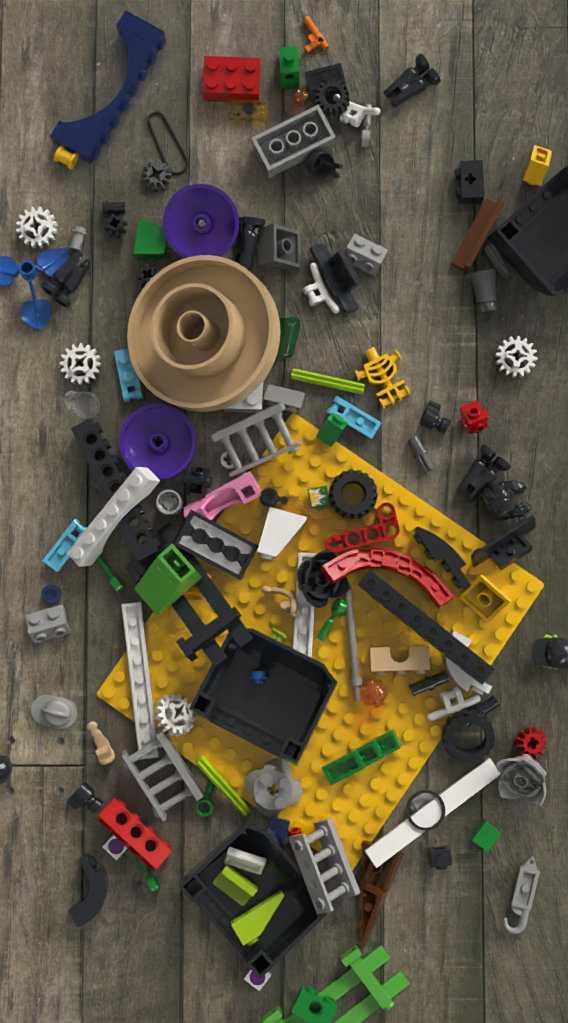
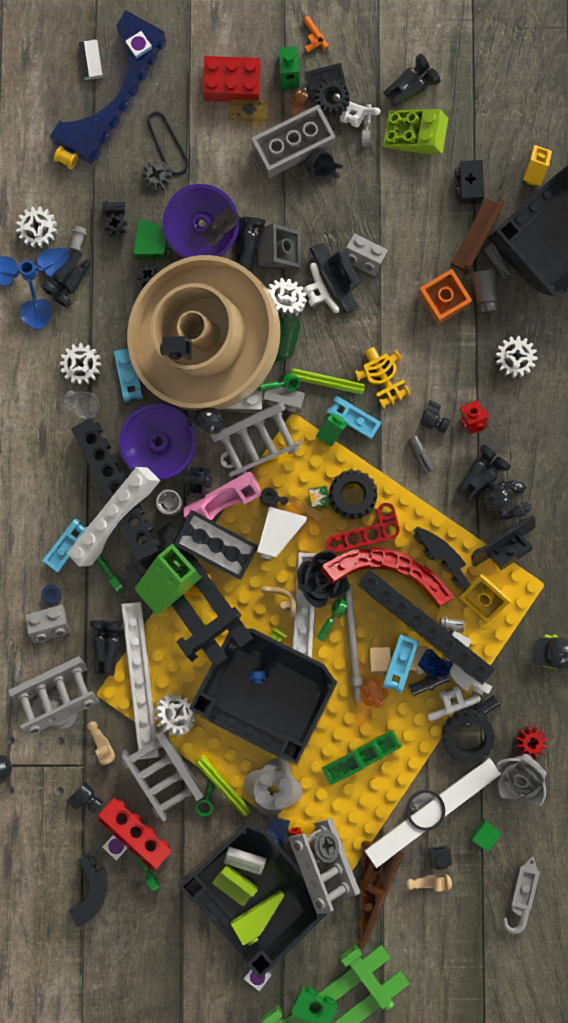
(45, 681): none -> light grey fence
(90, 59): none -> white tile
(106, 645): none -> black piece
(138, 44): none -> tile
(176, 347): none -> black brick
(208, 419): none -> black piece
(221, 224): none -> clear smoke hinge
(275, 385): none -> green piece
(286, 297): none -> white gear
(330, 853): none -> dark grey gear
(400, 663): none -> medium azure plate
(416, 131): none -> lime slope
(434, 665): none -> clear blue bracket
(438, 882): none -> tan piece
(444, 296): none -> orange brick
(452, 624): none -> light grey pin

